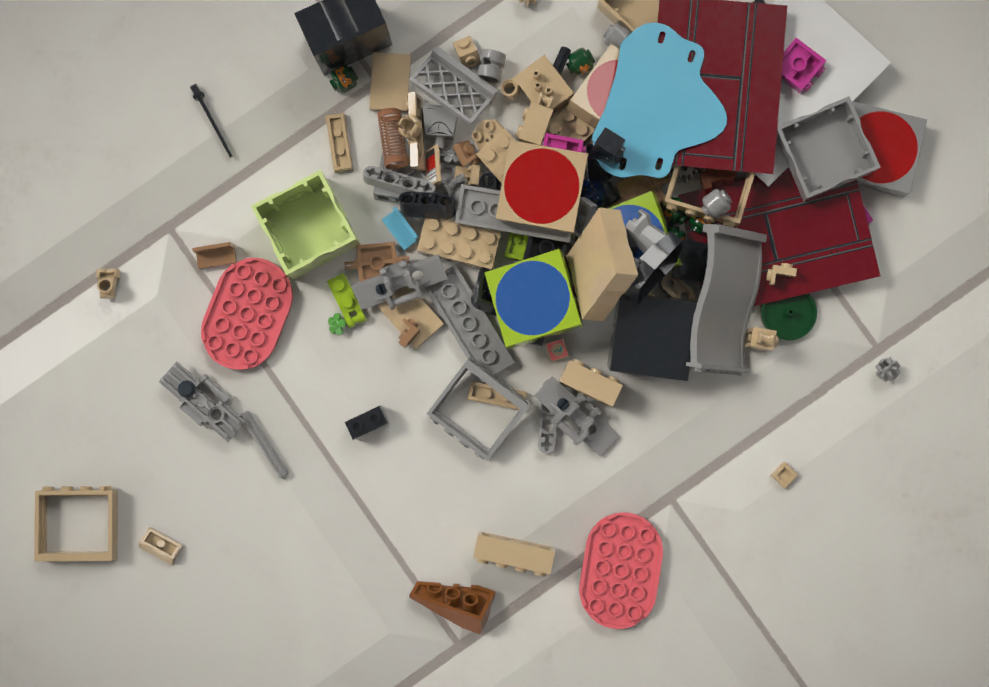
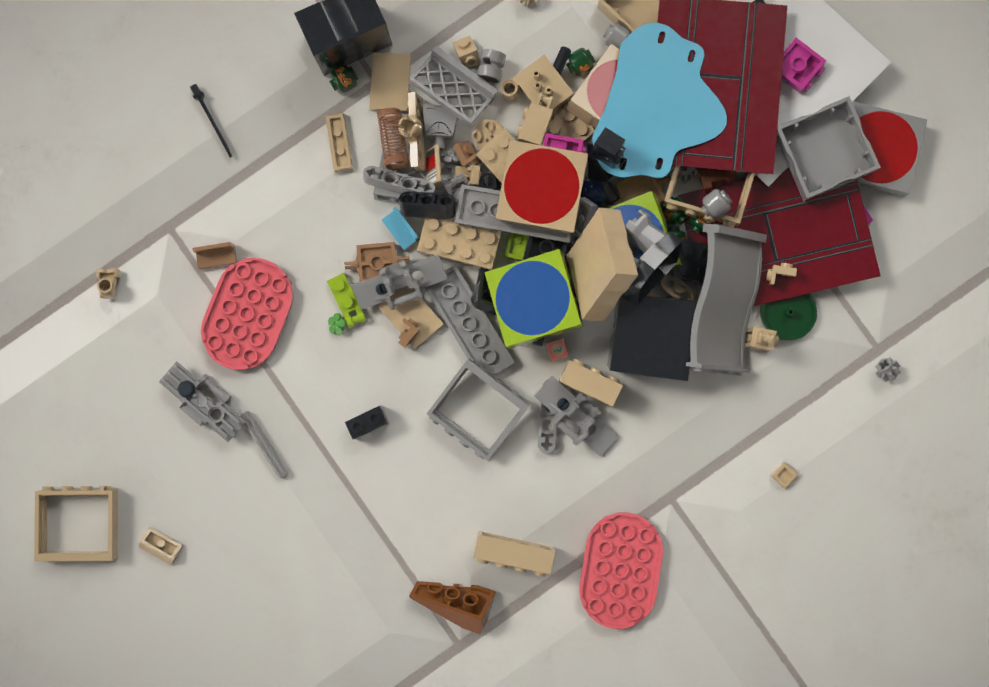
(306, 225): yellowish green tile -> none
(484, 393): tan tile -> none

